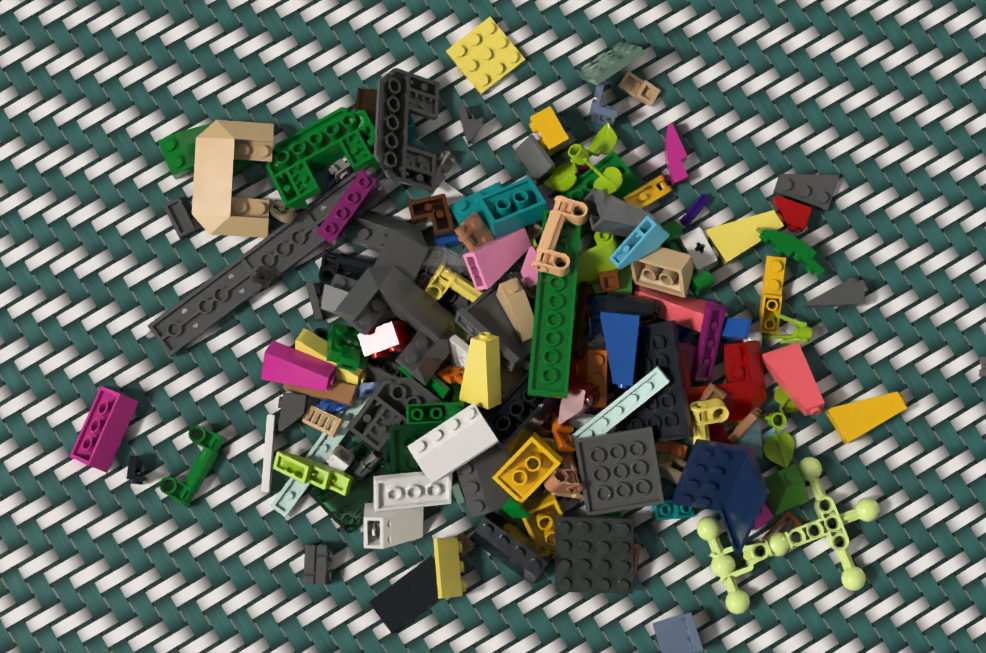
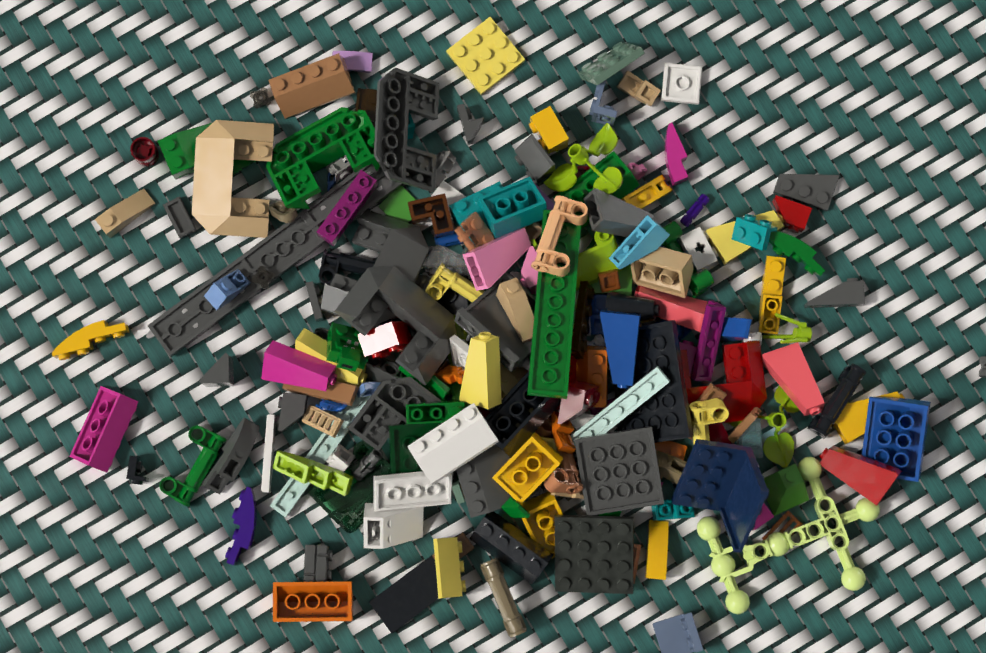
(81, 340): none -> yellow slope
(124, 212): none -> tan slope
(144, 151): none -> dark red wheel
(220, 373): none -> dark grey slope
(226, 289): none -> medium blue slope
(234, 456): none -> dark grey slope
(246, 518): none -> dark purple slope
(265, 99): none -> clear smoke plate
(312, 86): none -> medium nougat slope
(312, 601): none -> orange slope
(356, 60): none -> lavender slope
(397, 205): none -> bright green piece
(511, 617): none -> dark tan piece
(637, 170): none -> bright pink tile
(657, 550): none -> yellow slope
(681, 83): none -> white plate
(752, 231): none -> teal bracket
(849, 381): none -> black piece
(859, 472): none -> red slope
(897, 434): none -> blue slope

